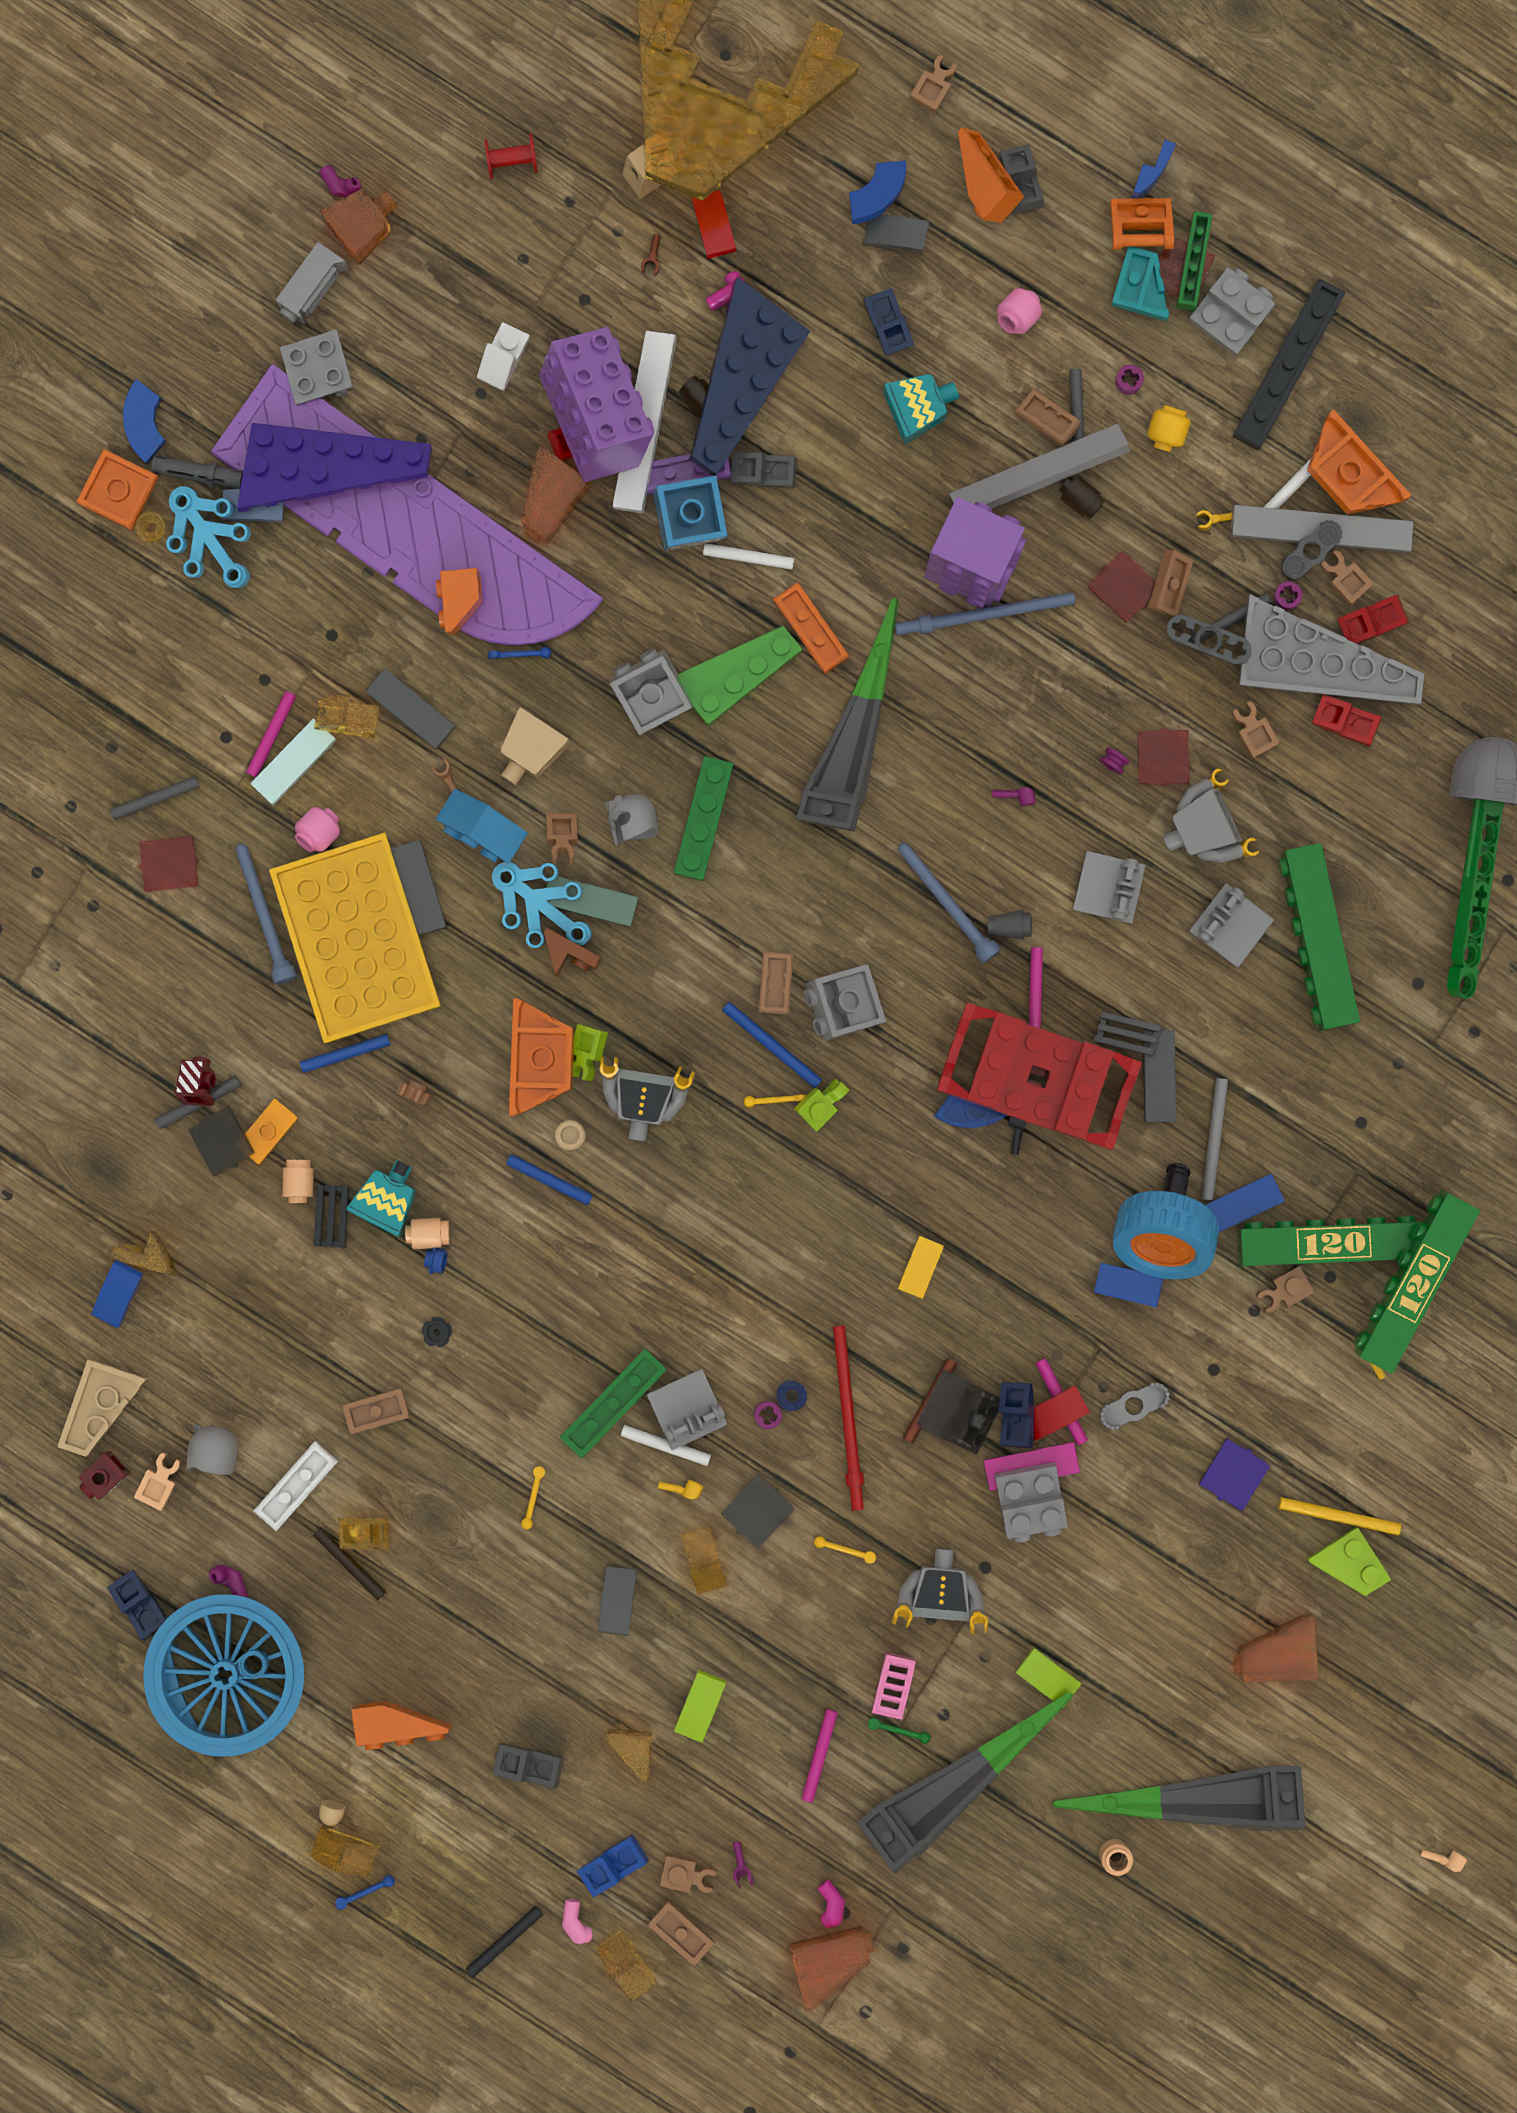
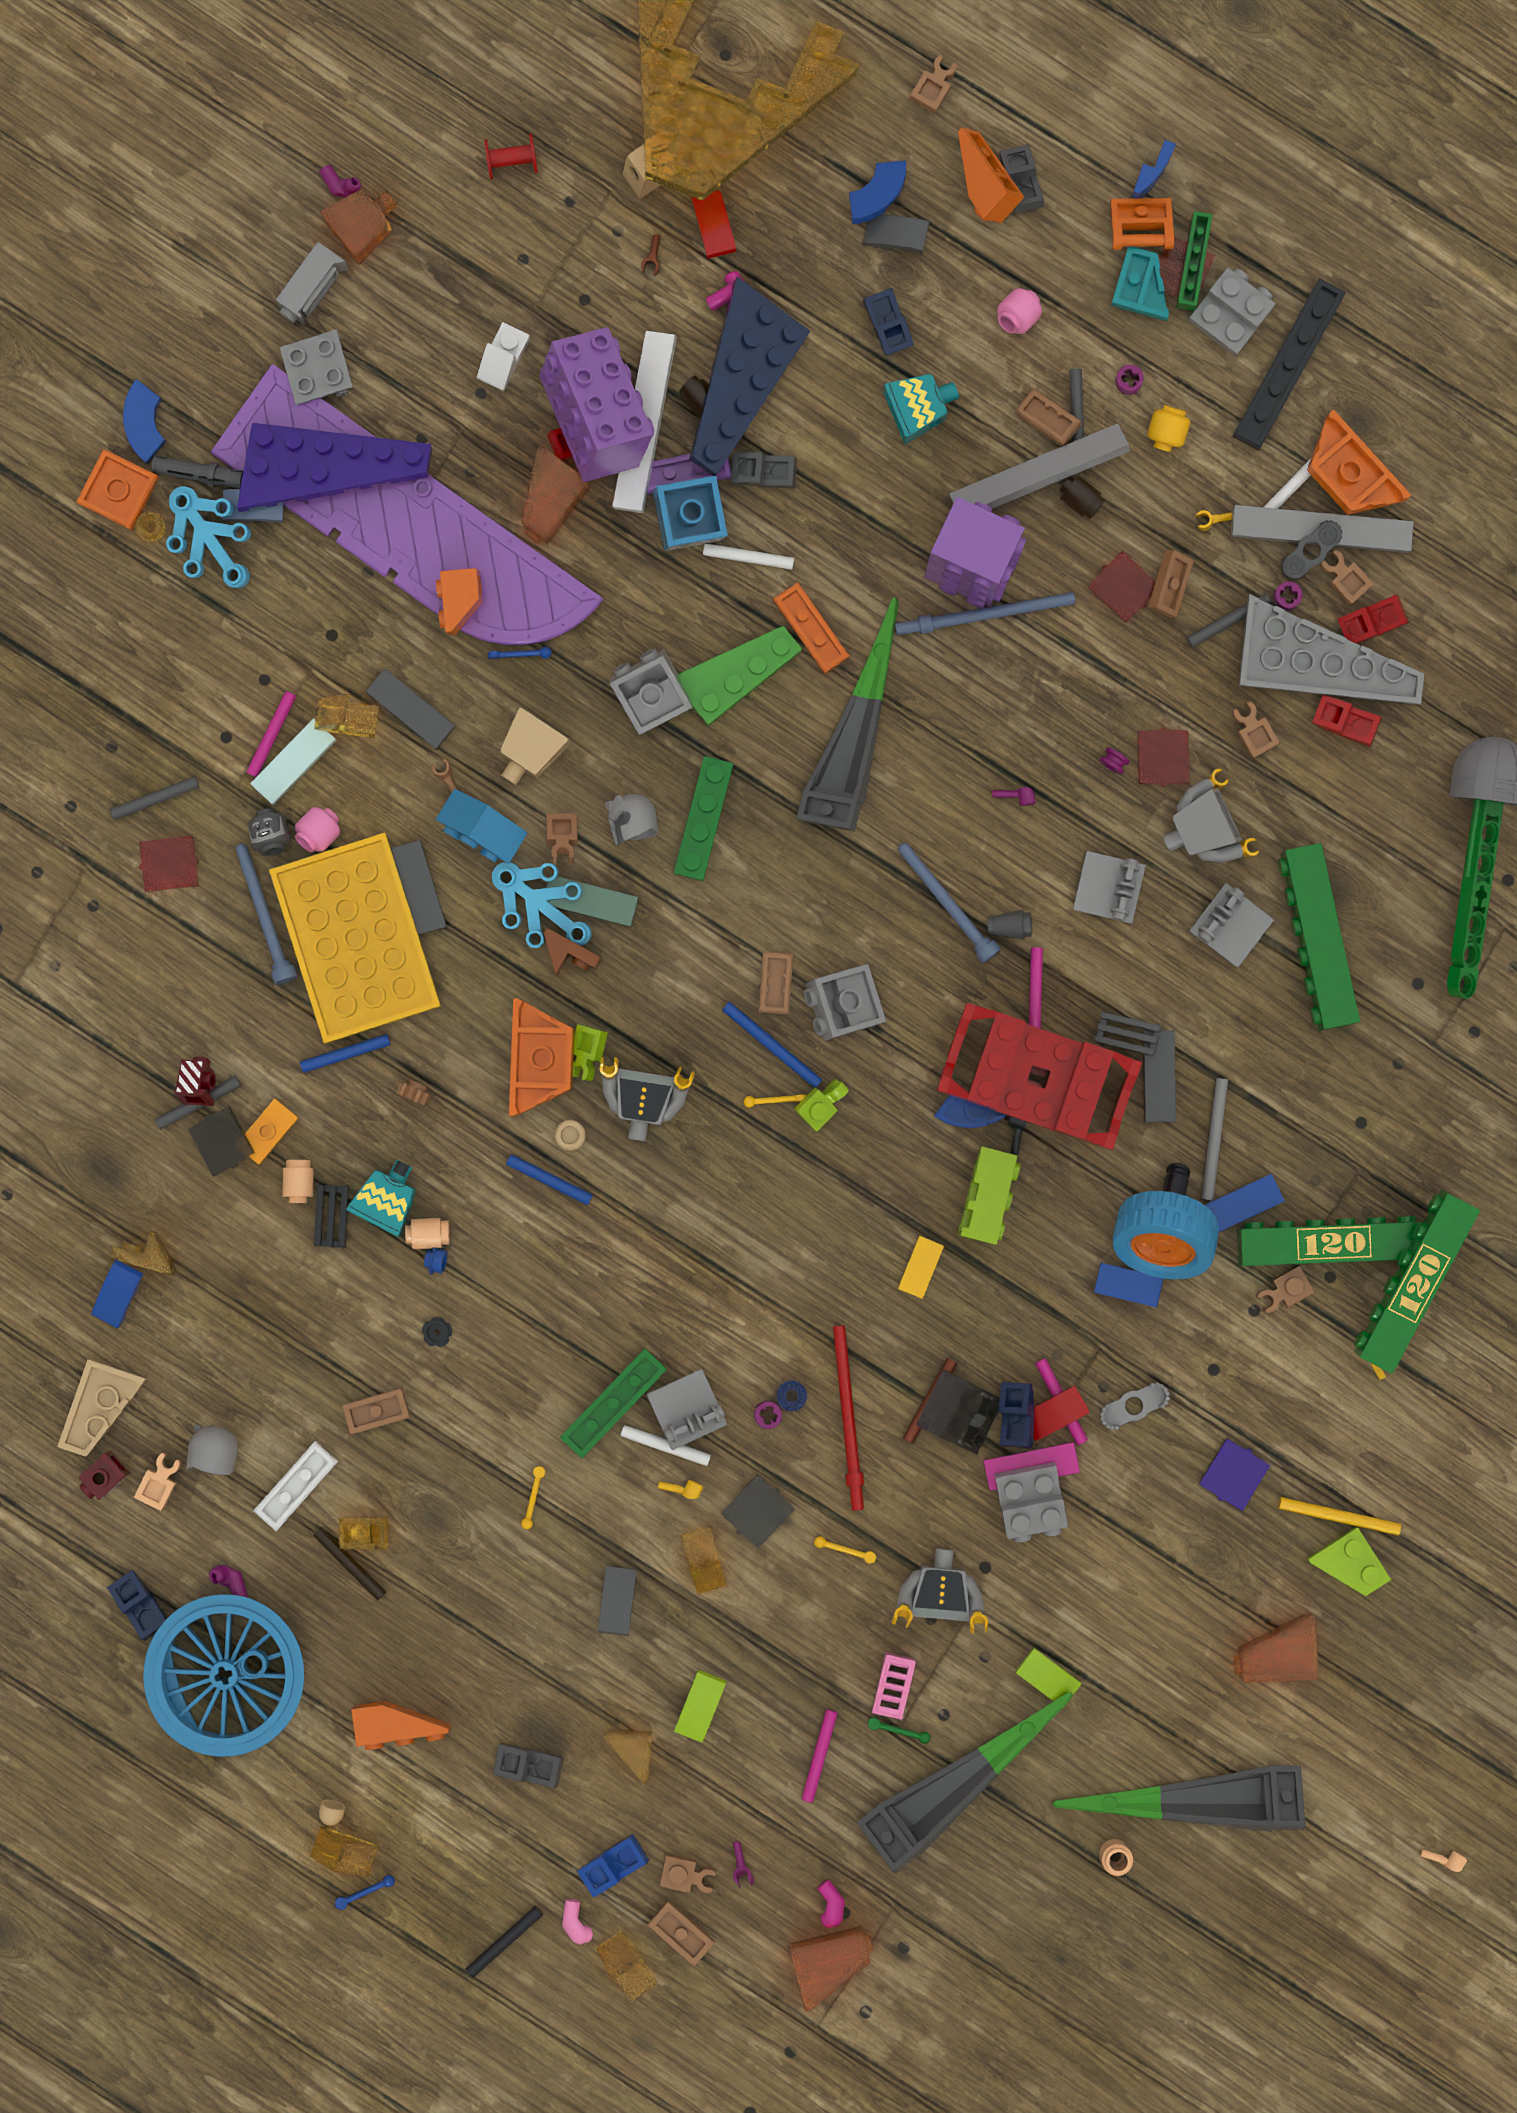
(269, 832): none -> dark grey head
(988, 1196): none -> lime wedge
(1190, 625): dark grey beam -> none

